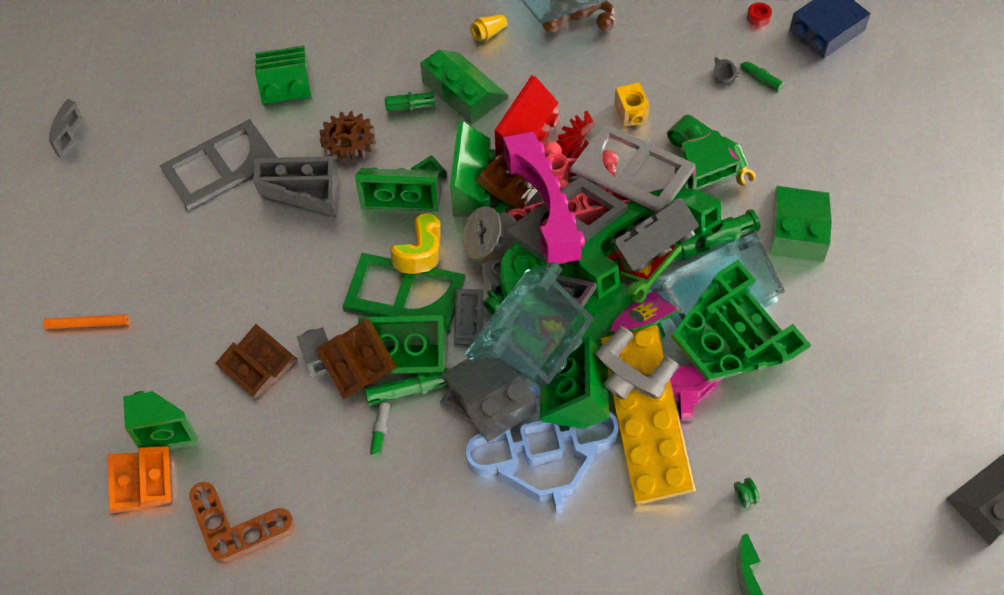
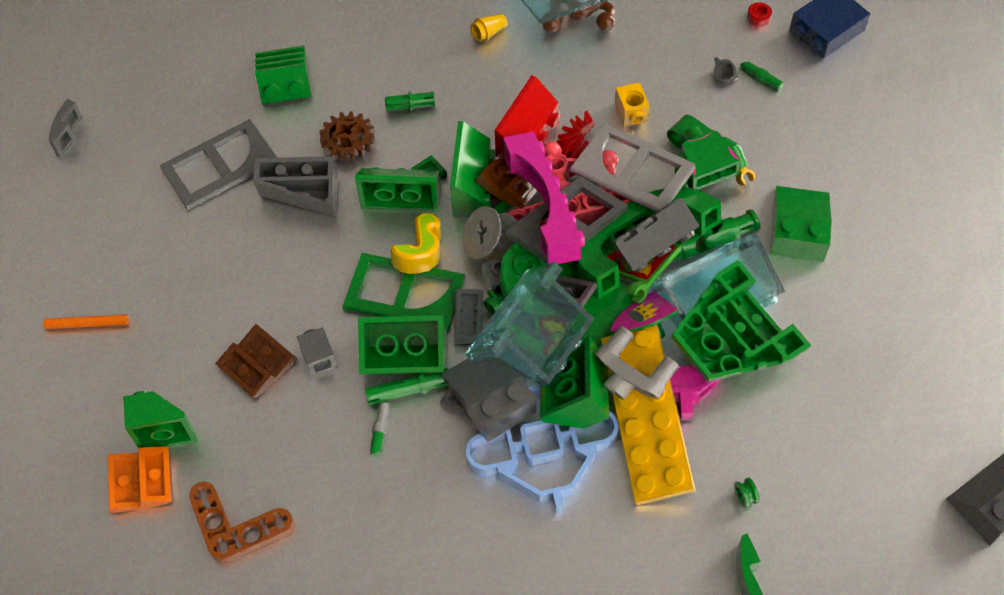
(356, 358): reddish brown slope -> none
(461, 84): green slope -> none

